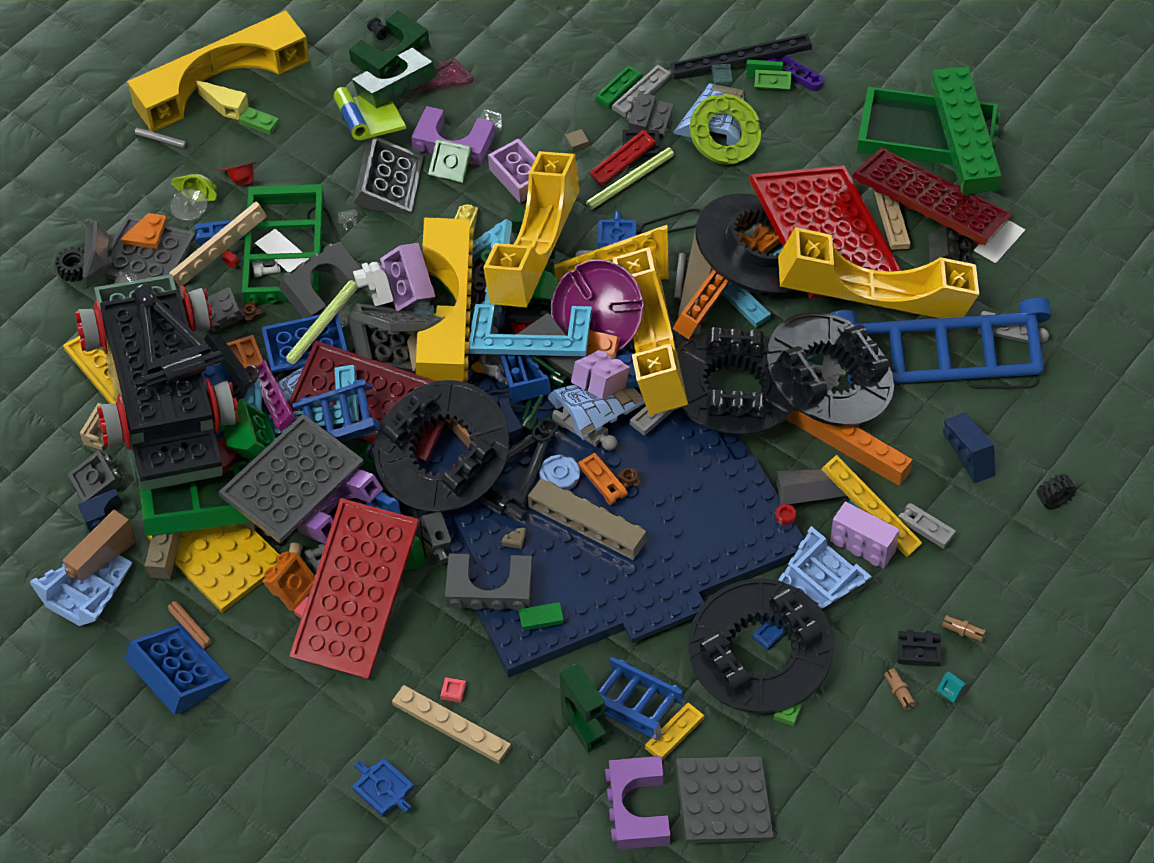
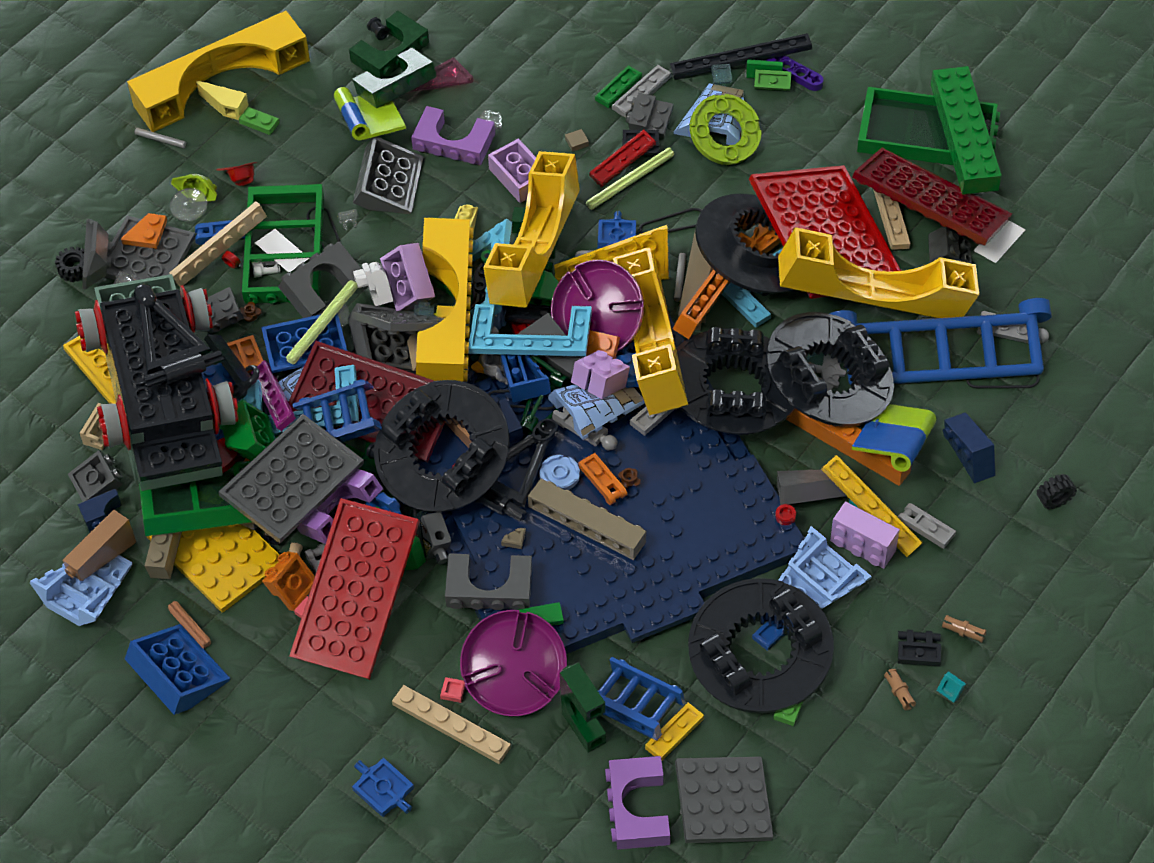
(450, 160): tile -> none
(512, 663): none -> magenta piece
(897, 433): none -> door

